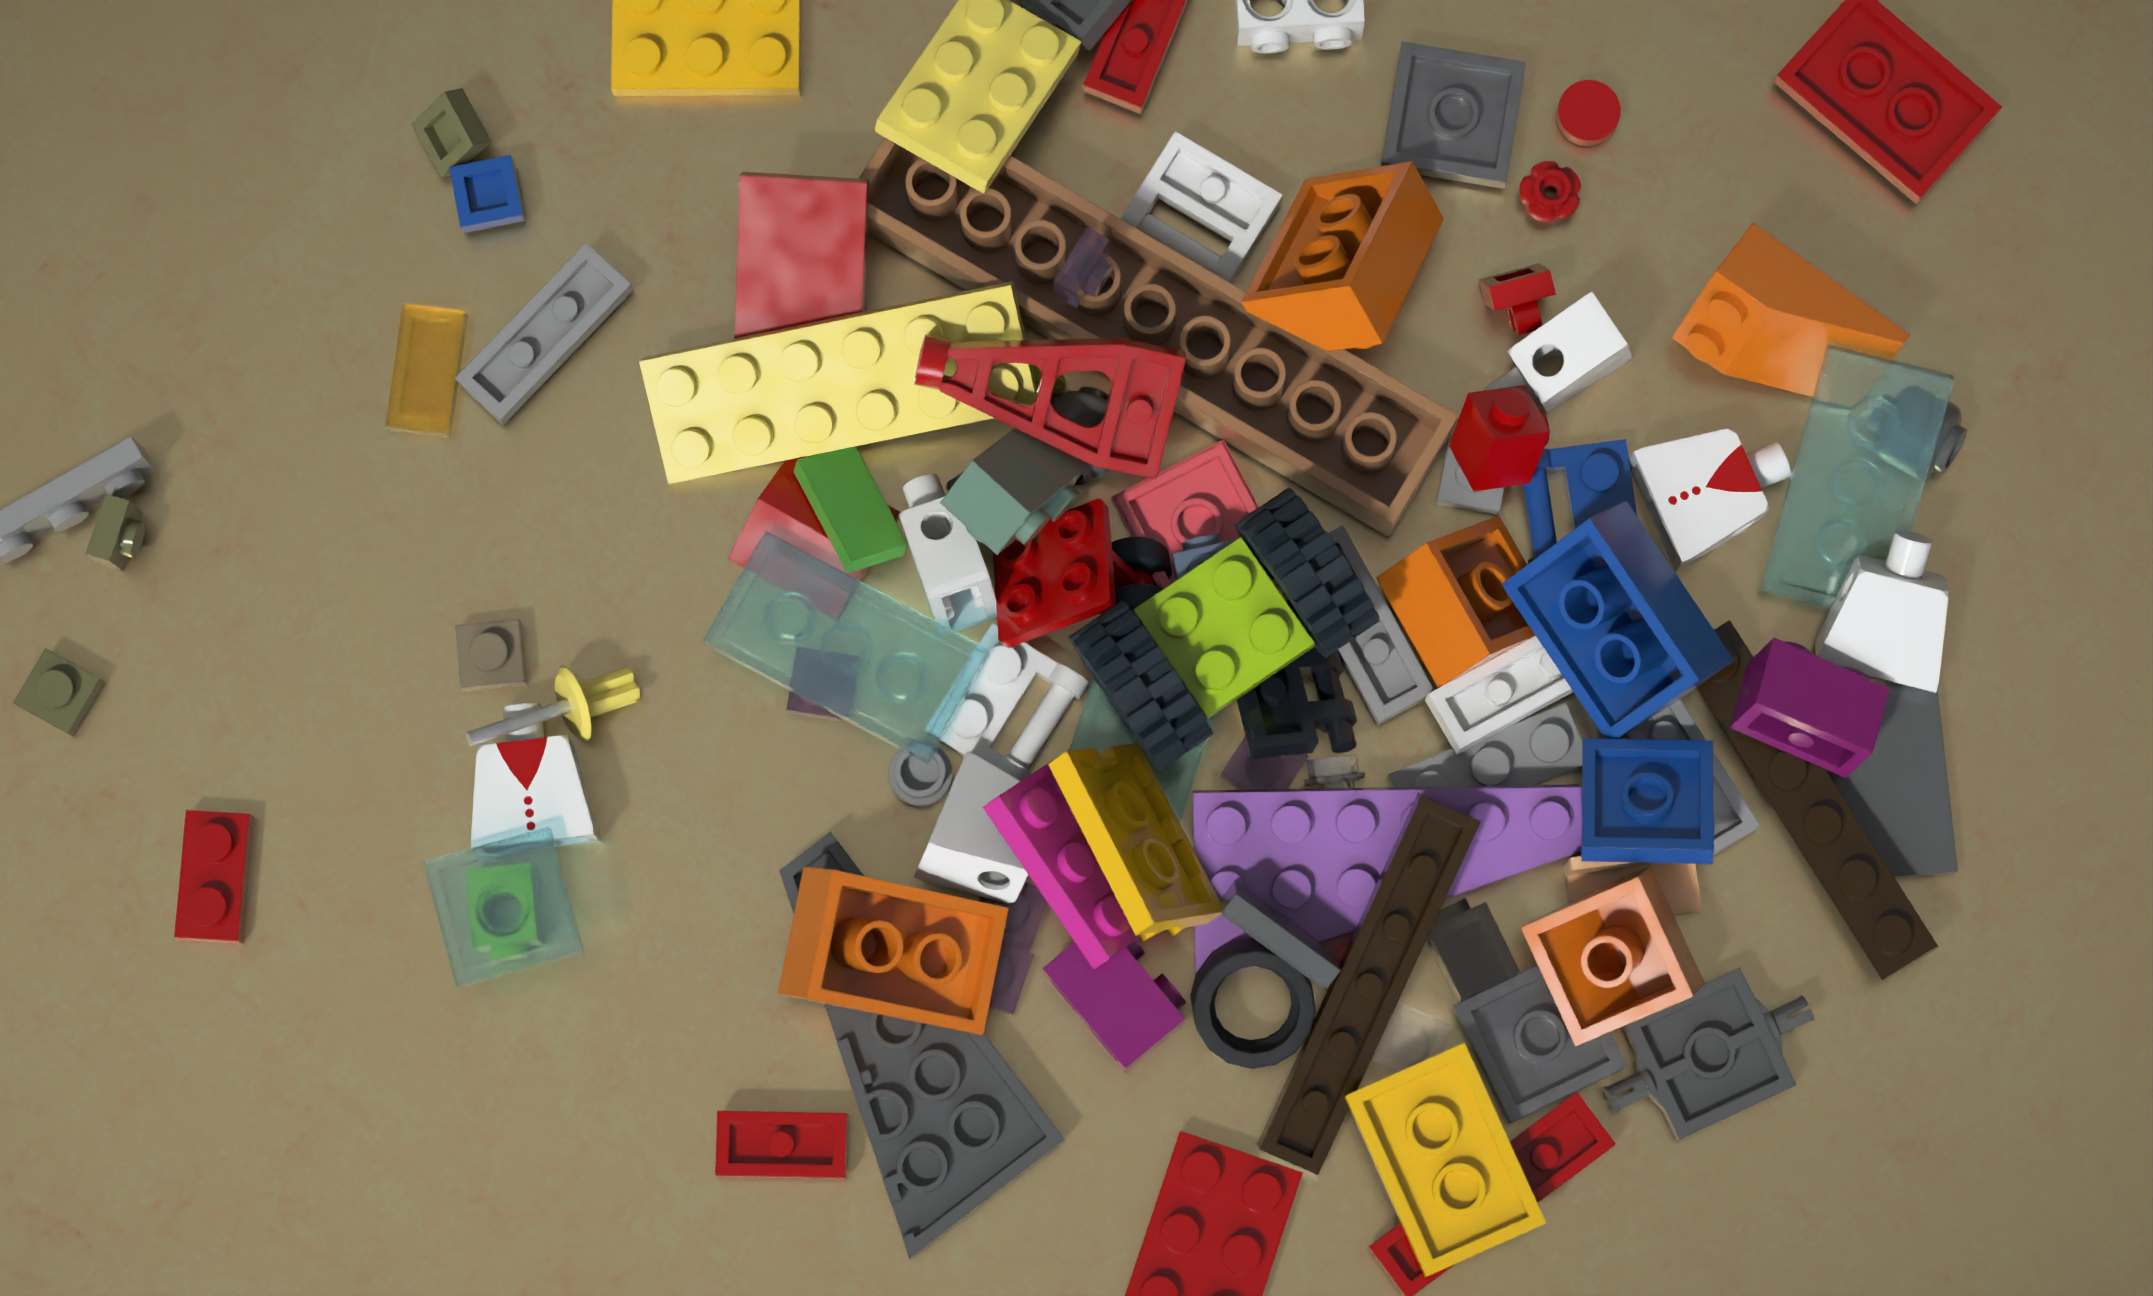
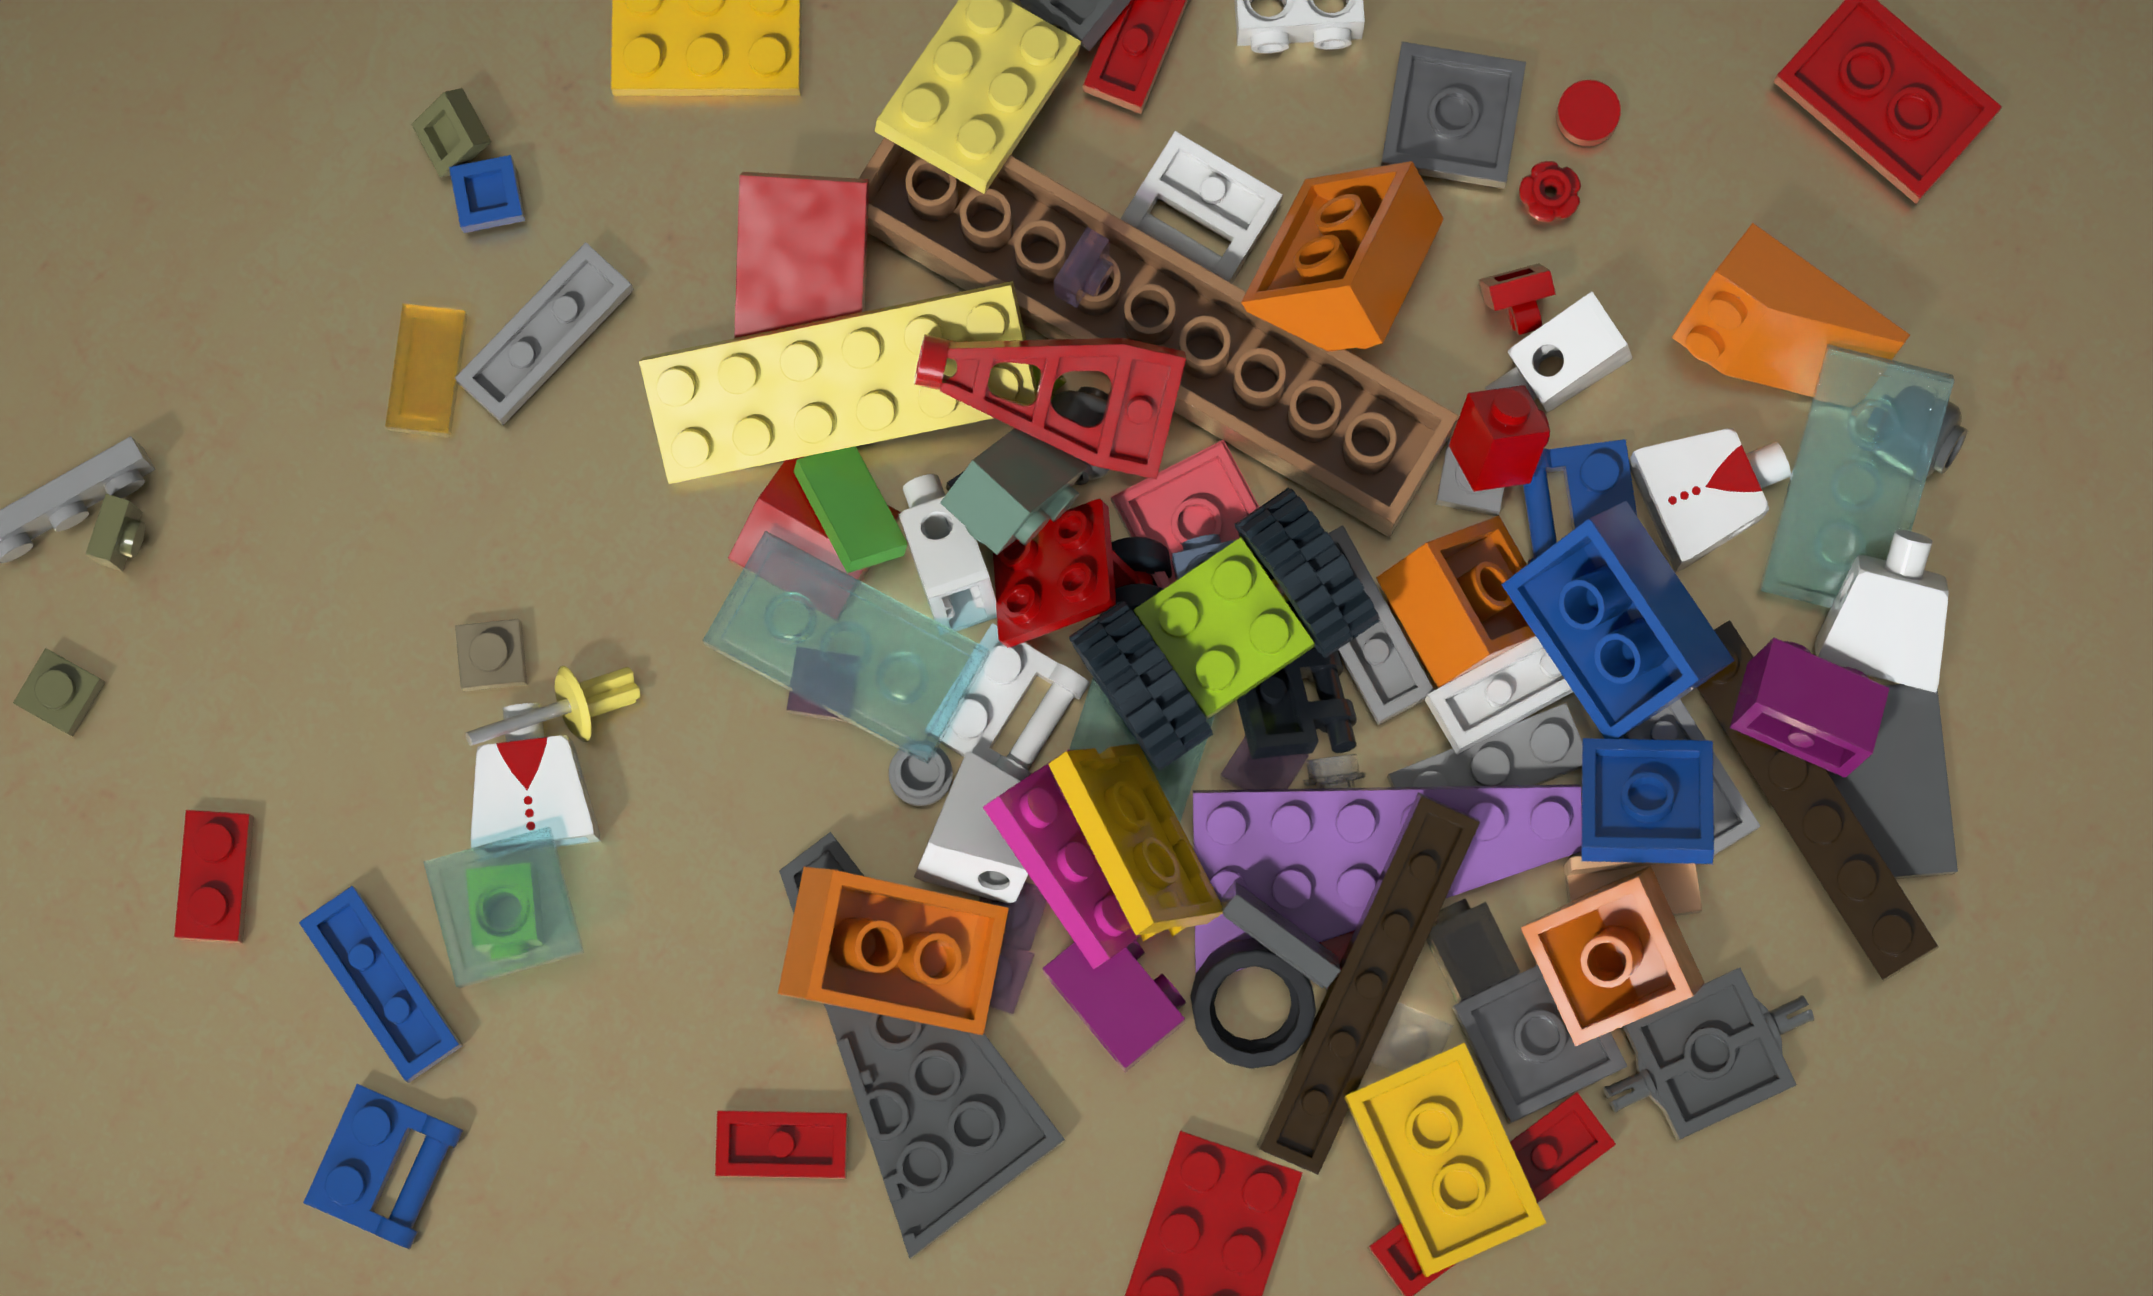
(363, 1160): none -> blue plate
(380, 984): none -> blue plate

